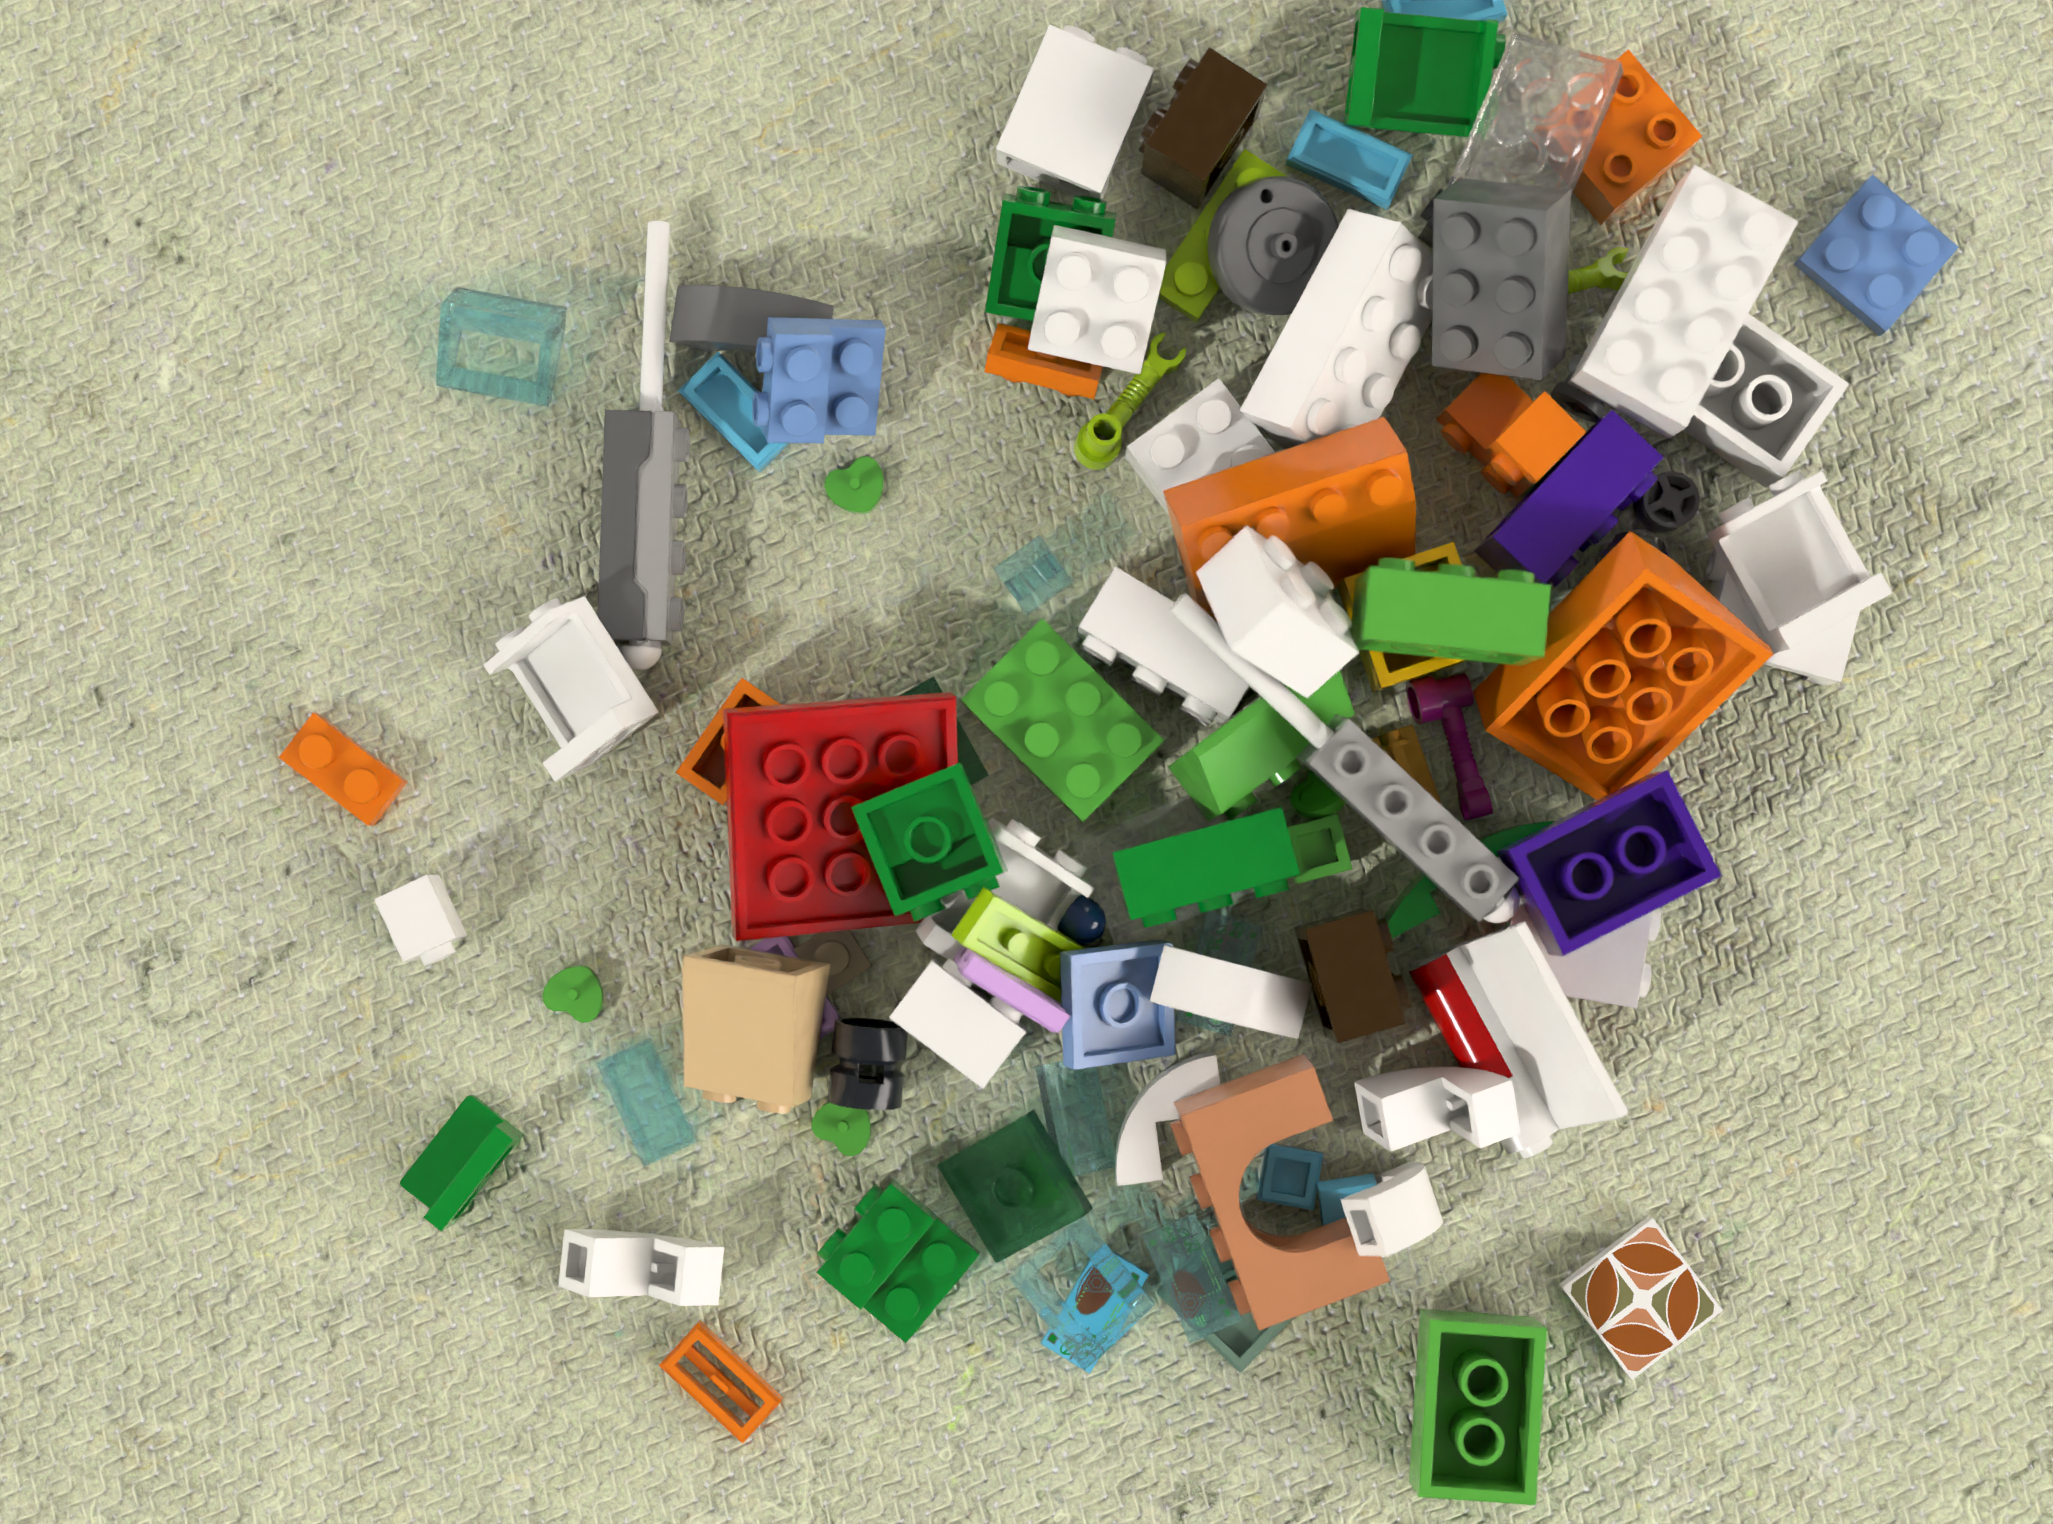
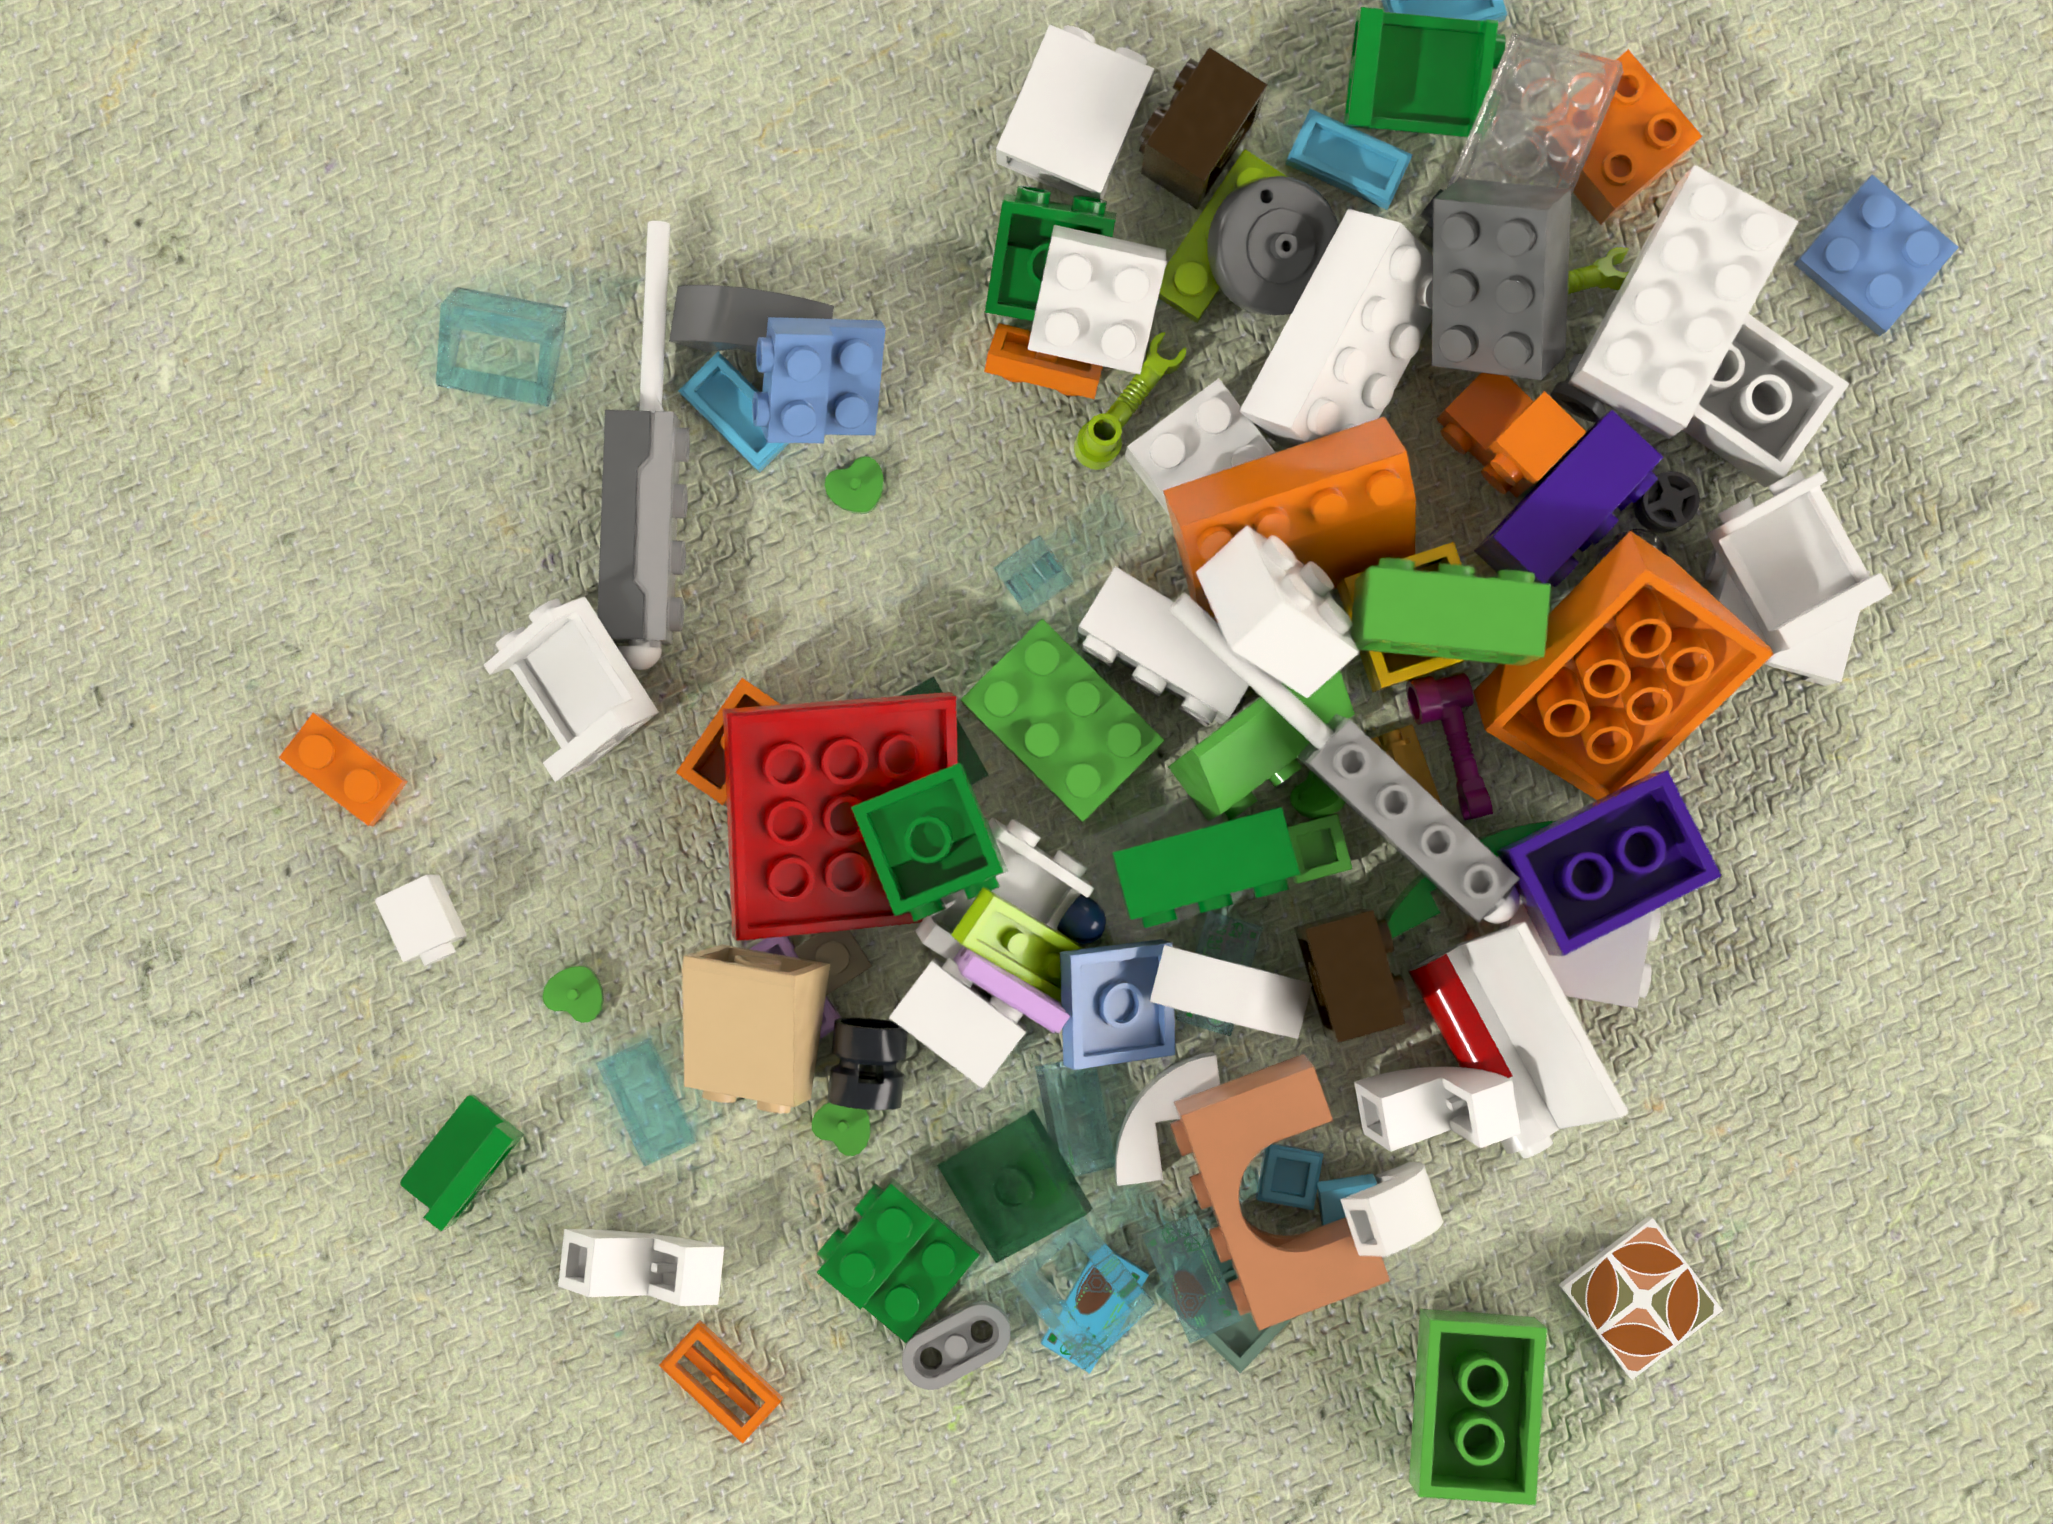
(957, 1344): none -> light grey plate

